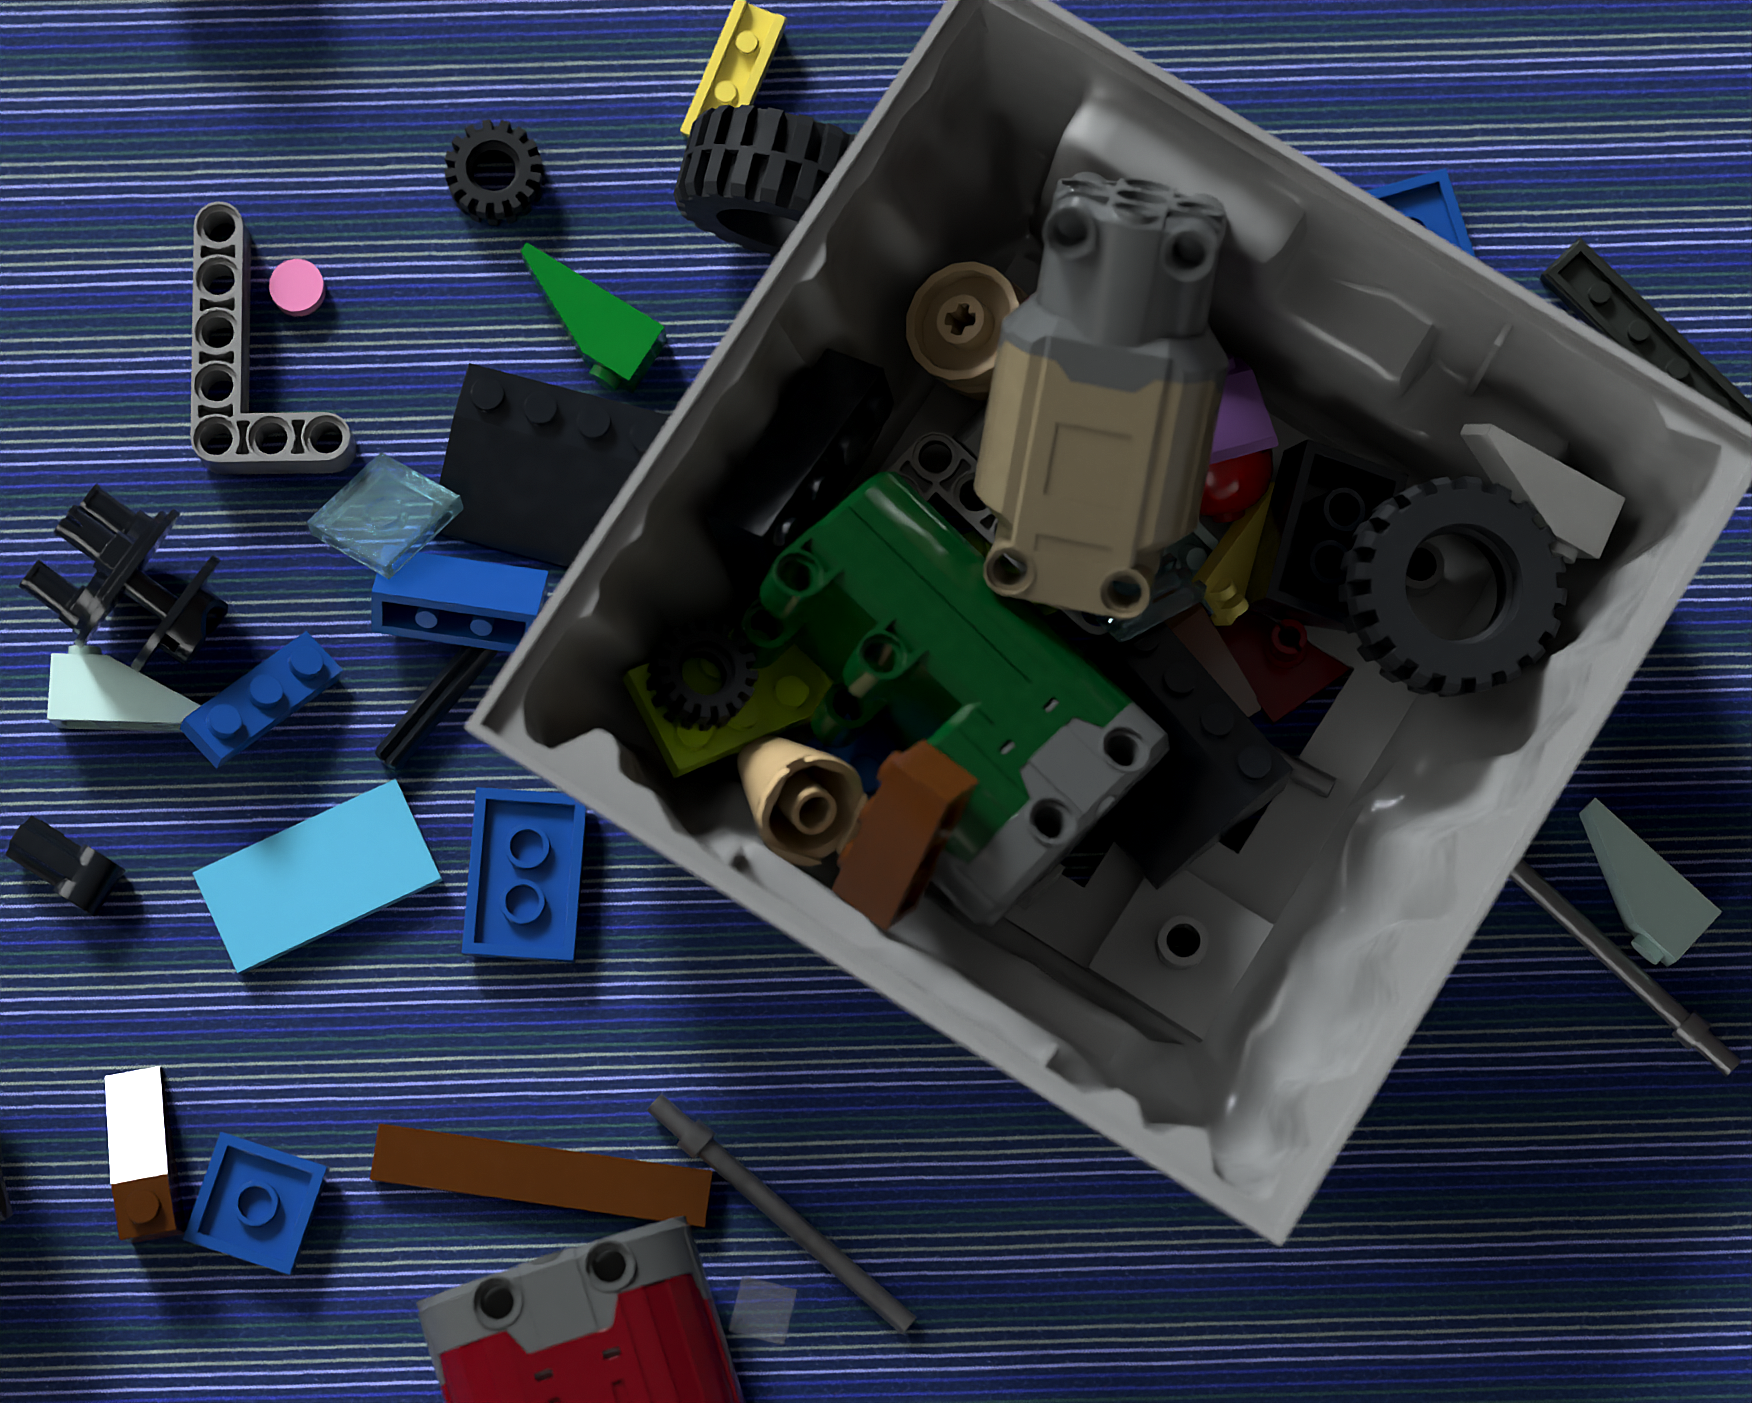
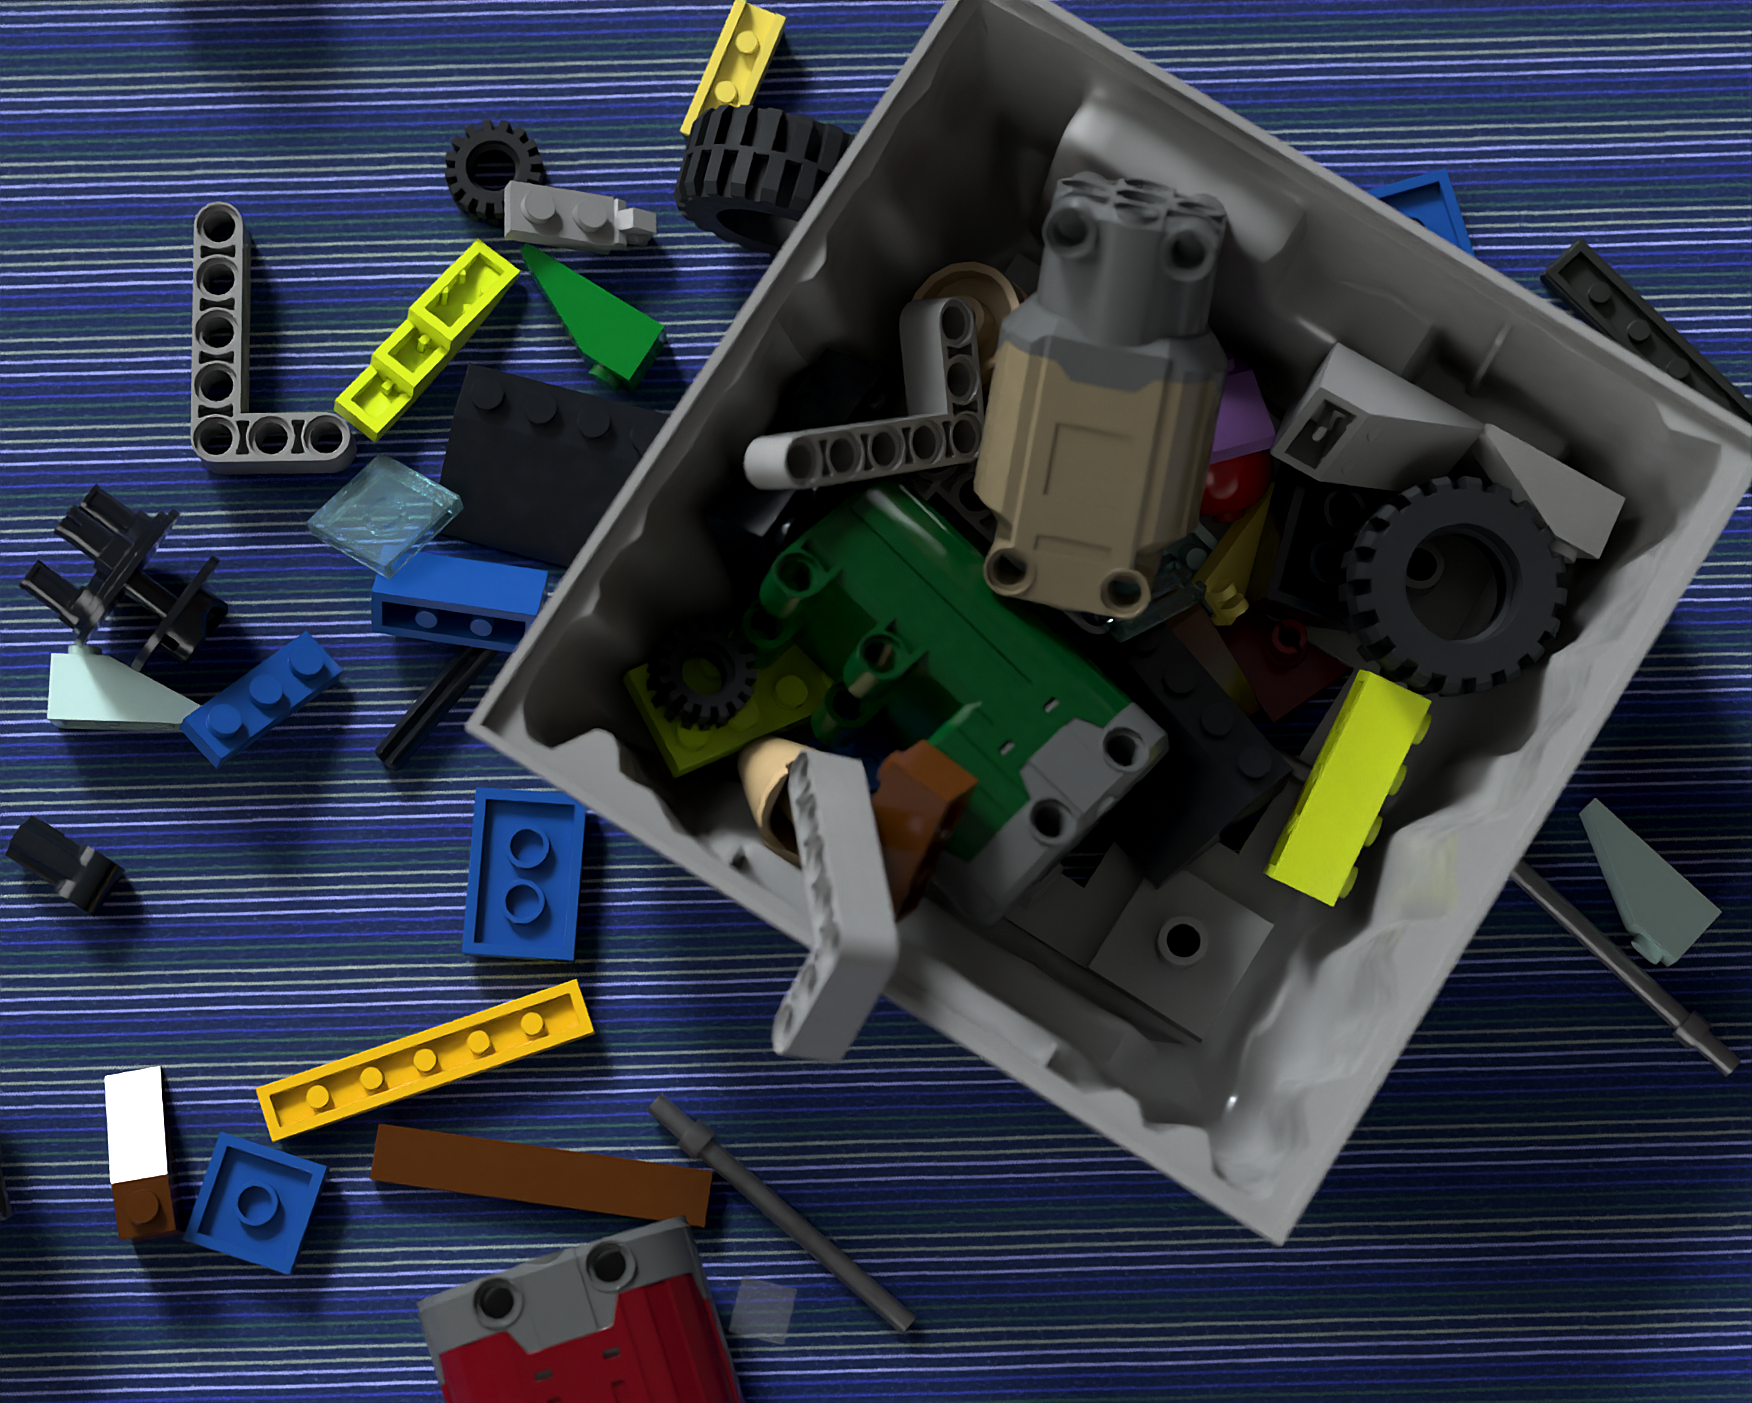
(297, 287): bright pink tile -> none
(317, 876): medium azure tile -> none
(425, 1061): none -> yellow plate
(426, 340): none -> neon yellow slope
(573, 219): none -> light grey hinge
(847, 909): none -> light grey beam
(941, 422): none -> light grey beam
(1348, 787): none -> neon yellow brick
(1370, 427): none -> light grey slope

